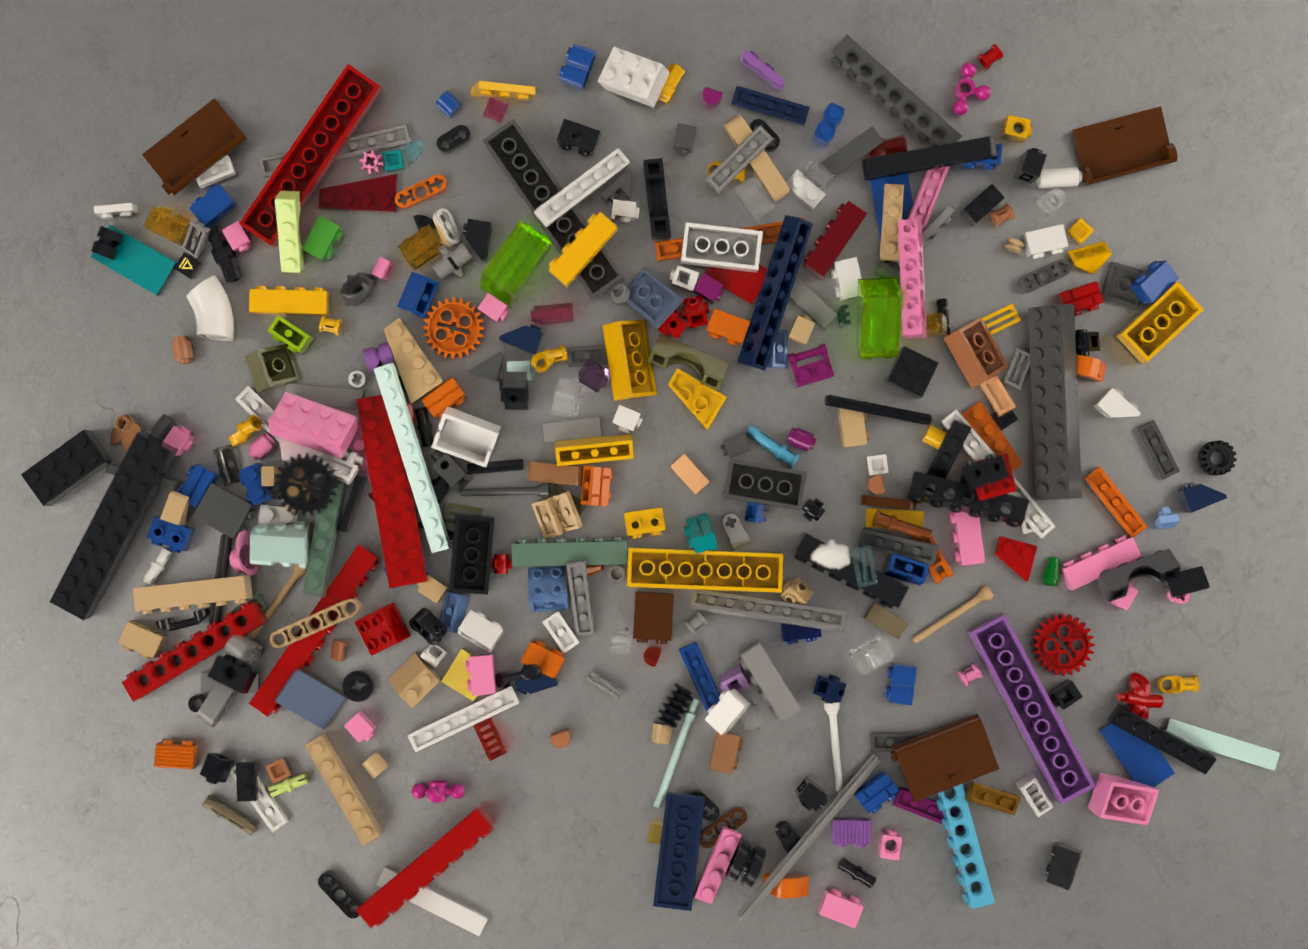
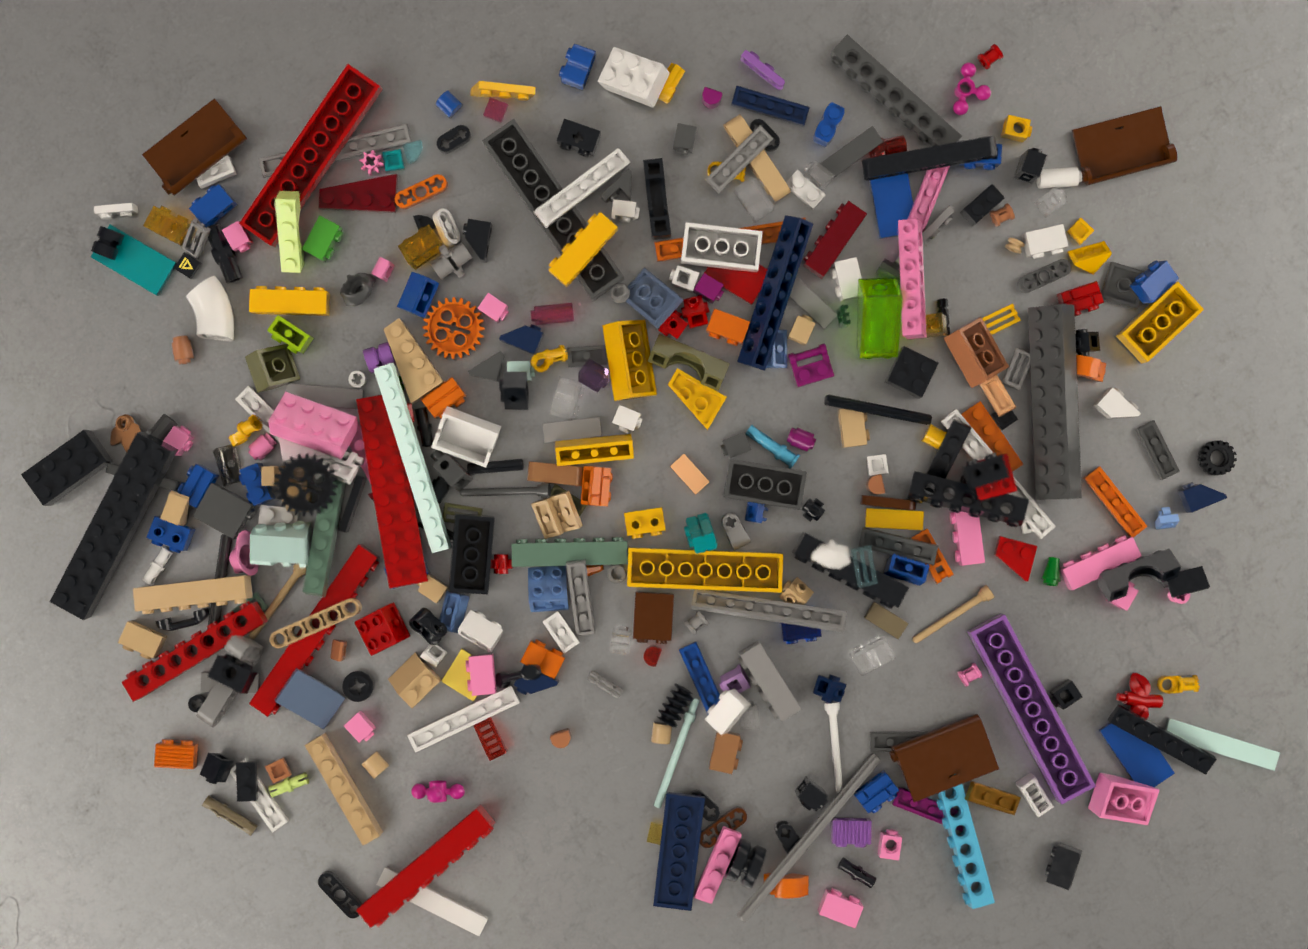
(330, 325): yellow bush -> none
(514, 263): clear neon green slope -> none
(891, 214): tan plate -> none
(893, 523): dark orange pin -> none
(901, 684): blue brick -> none
(1051, 656): red gear -> none

